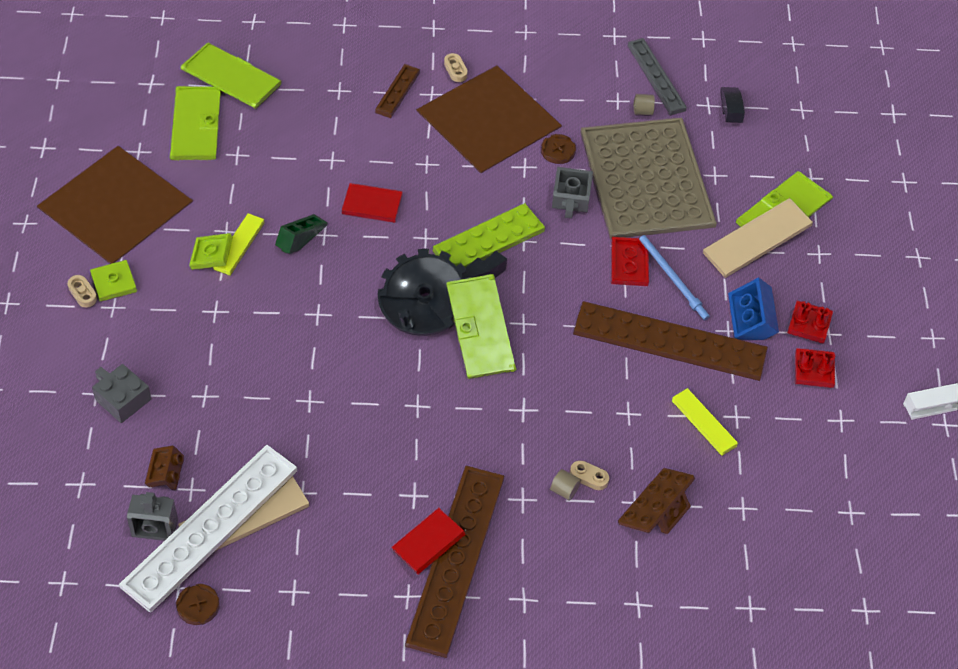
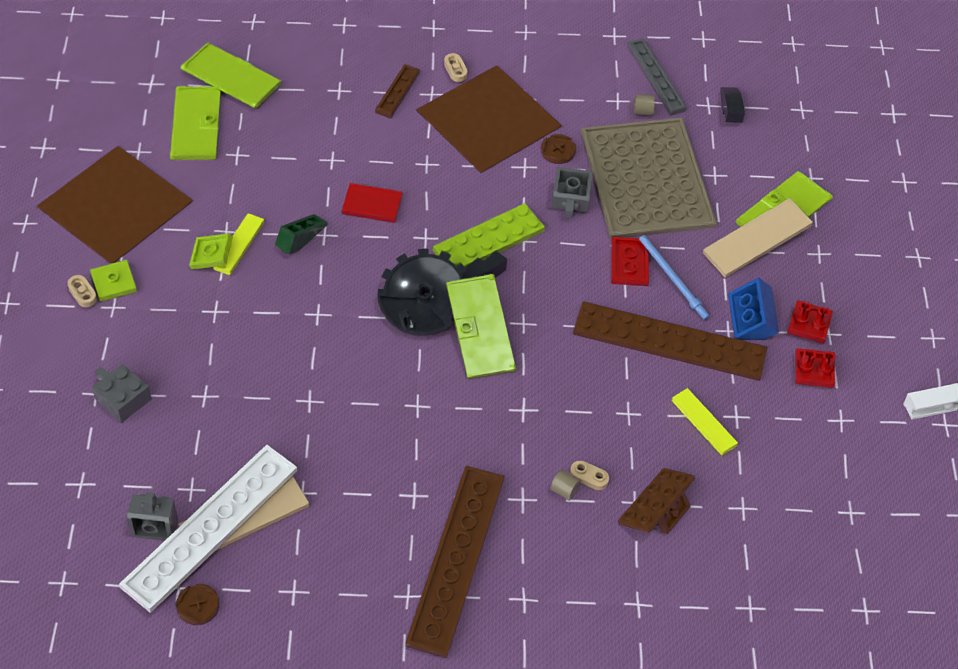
(165, 467): reddish brown bracket -> none
(428, 541): red tile -> none

